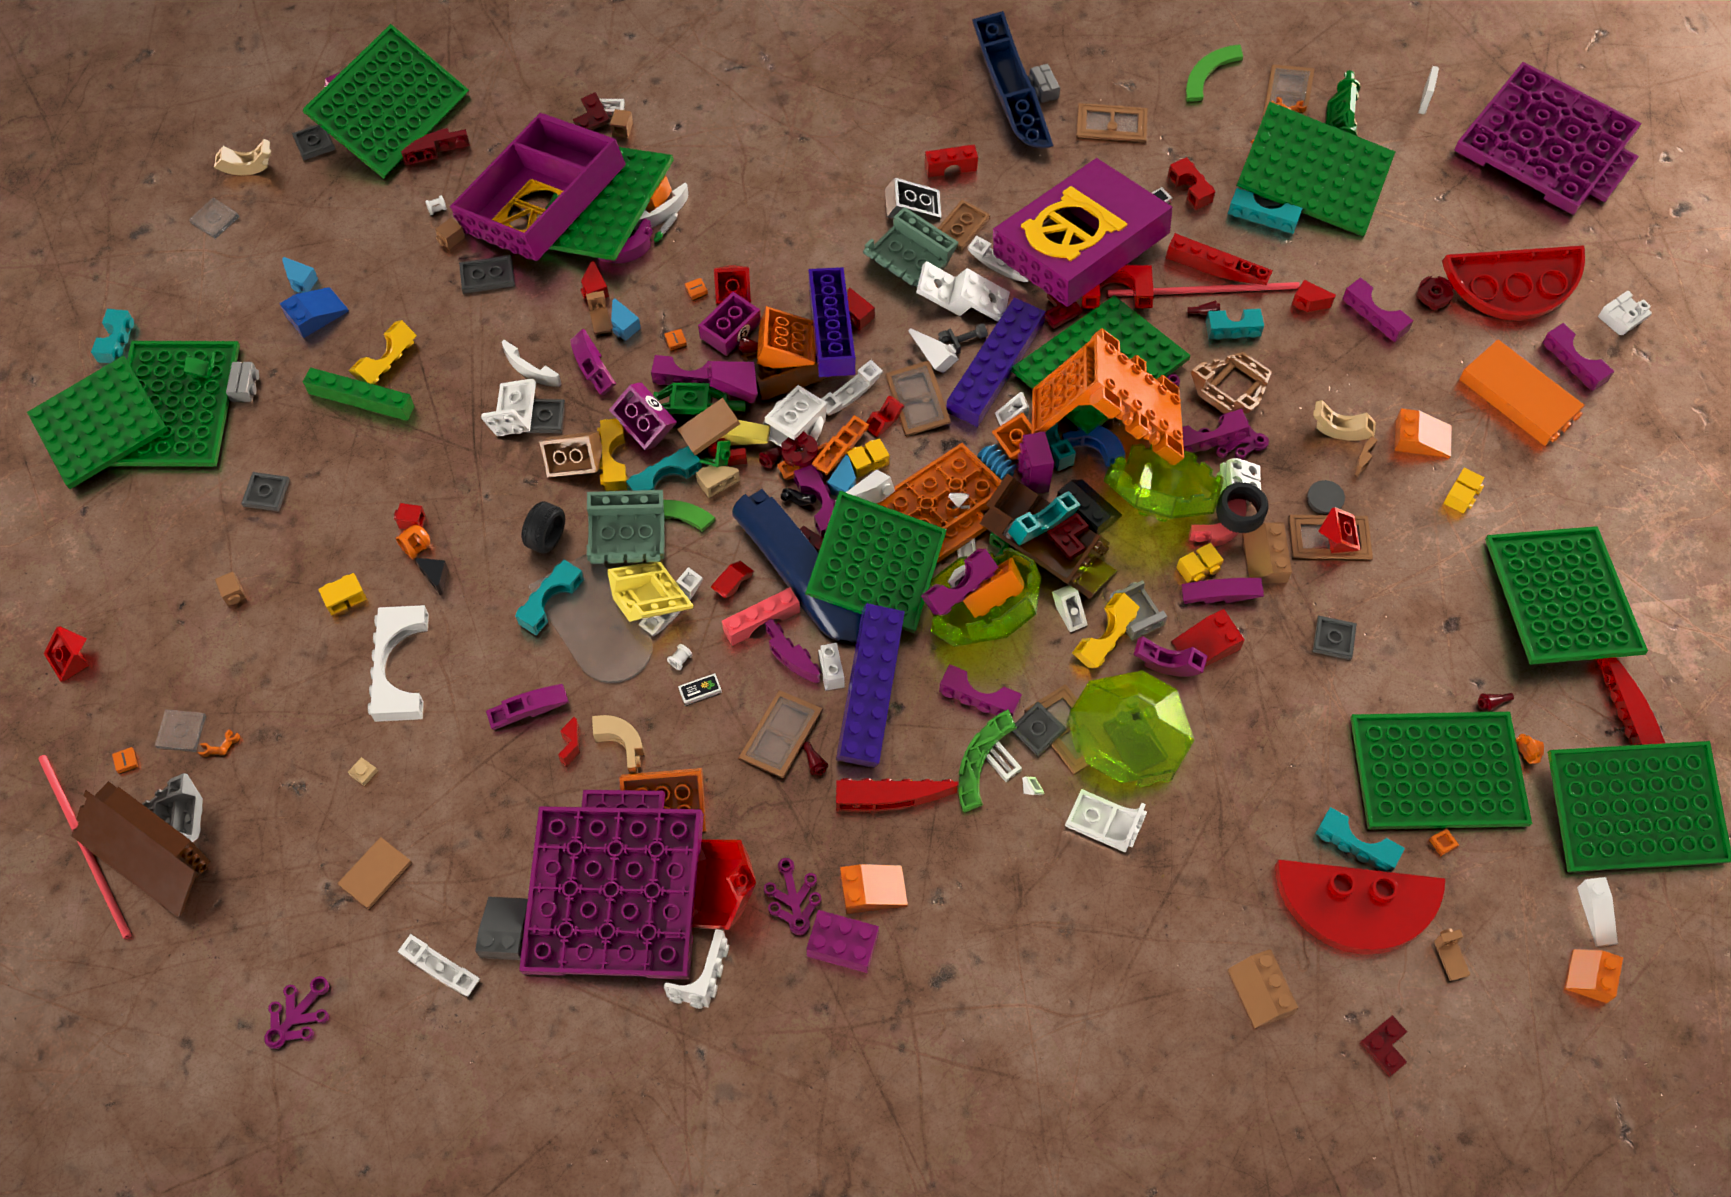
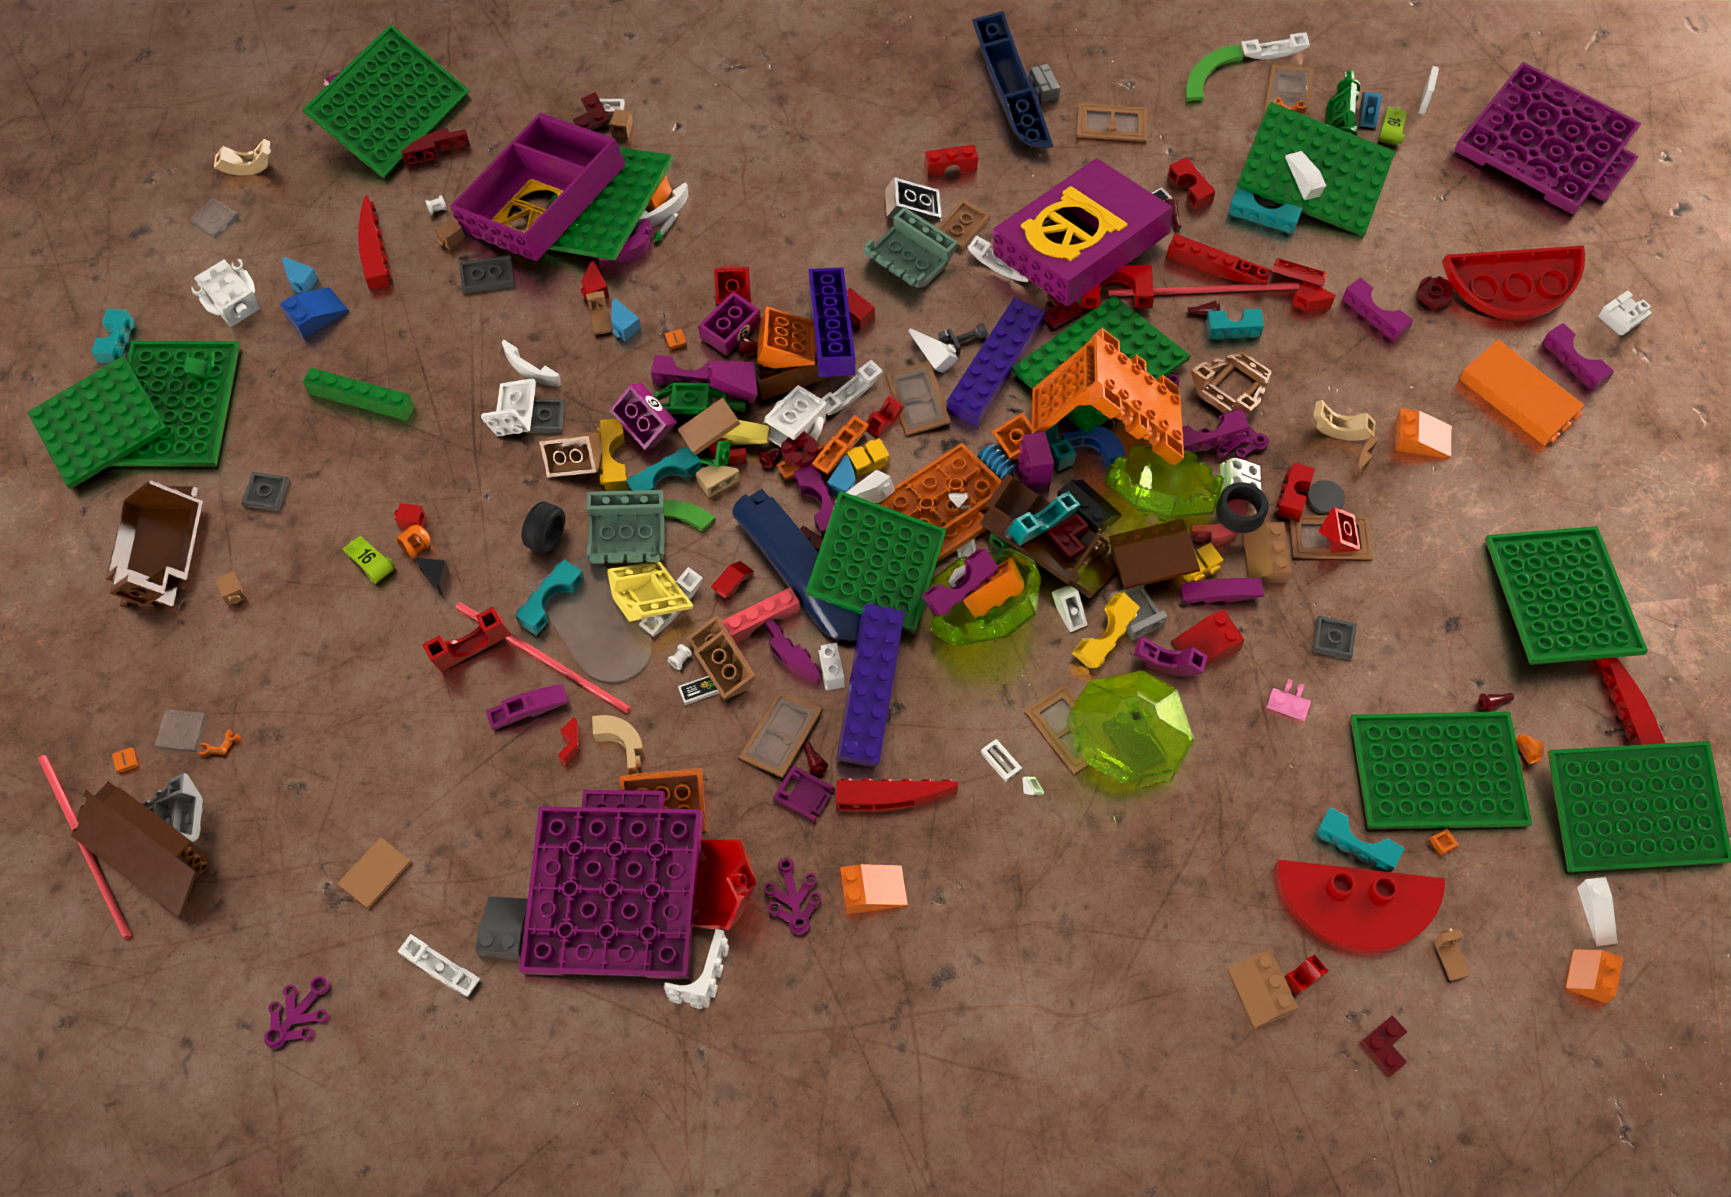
(65, 653): red slope -> none
(154, 544): none -> reddish brown panel
(227, 292): none -> white torso
(242, 382): light grey brick -> none
(313, 141): dark grey tile -> none
(341, 590): yellow piece -> none
(362, 771): tan plate -> none
(369, 559): none -> lime door
(371, 247): none -> red slope
(393, 626): white arch -> none
(397, 339): yellow arch -> none
(449, 653): none -> red arch
(554, 664): none -> coral piece
(590, 363): magenta slope -> none
(696, 288): orange tile -> none
(721, 658): none -> medium nougat slope
(797, 497): black arm -> none
(808, 795): none -> magenta container
(842, 941): magenta brick -> none
(956, 685): magenta arch -> none
(962, 291): white bracket -> none
(975, 756): bright green tile -> none
(1013, 408): white slope -> none
(1038, 729): dark grey tile -> none
(1106, 820): white bracket -> none
(1153, 553): none -> reddish brown slope
(1173, 202): none -> dark red cone
(1277, 48): none -> white slope
(1289, 704): none -> bright pink hinge
(1292, 503): none -> red arch
(1299, 271): none -> red tile
(1305, 975): none -> red slope
(1306, 175): none -> white slope
(1369, 109): none -> dark azure slope
(1393, 127): none -> lime door
(1463, 490): yellow piece -> none

